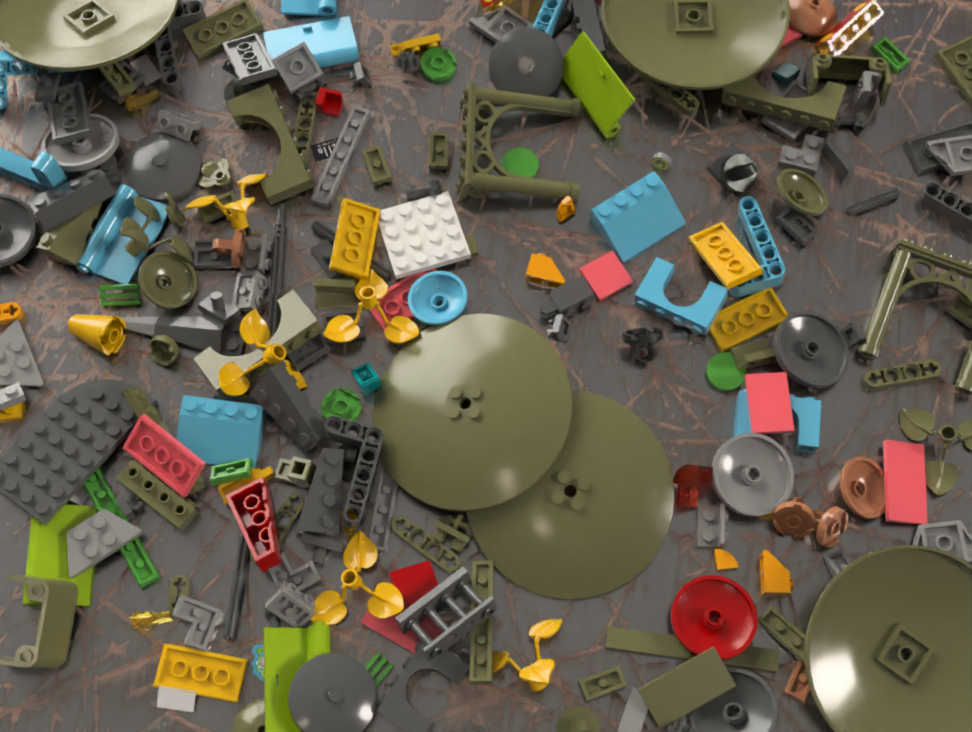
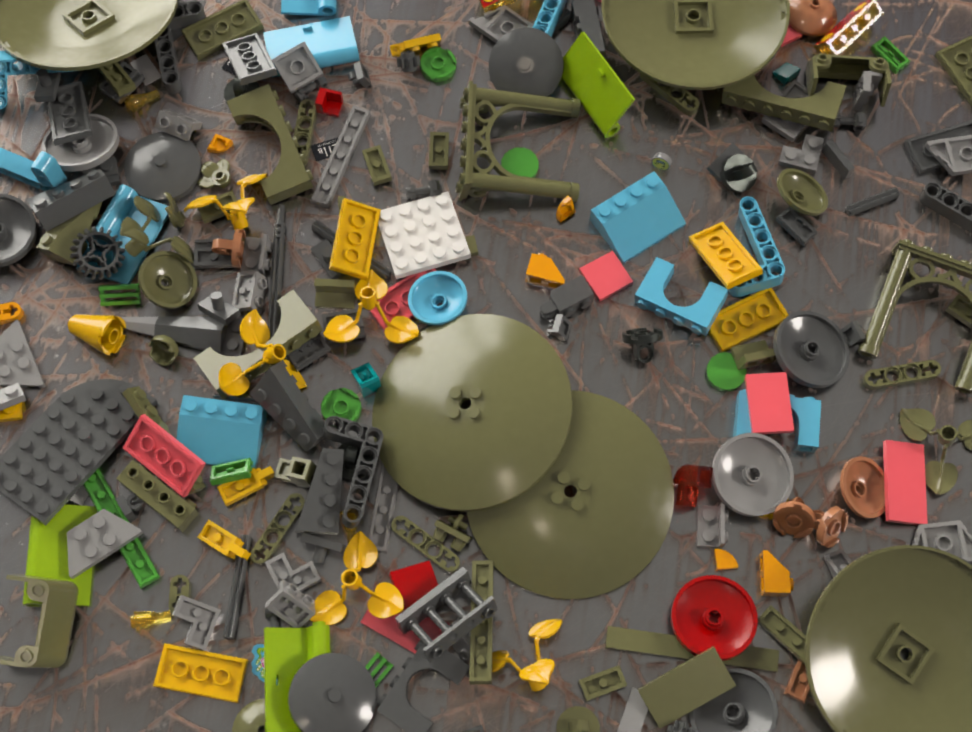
(111, 245): none -> dark grey gear
(176, 699): white sticker -> none
(219, 144): none -> light orange tile
(223, 541): none -> yellow hinge
(256, 519): red wedge -> none

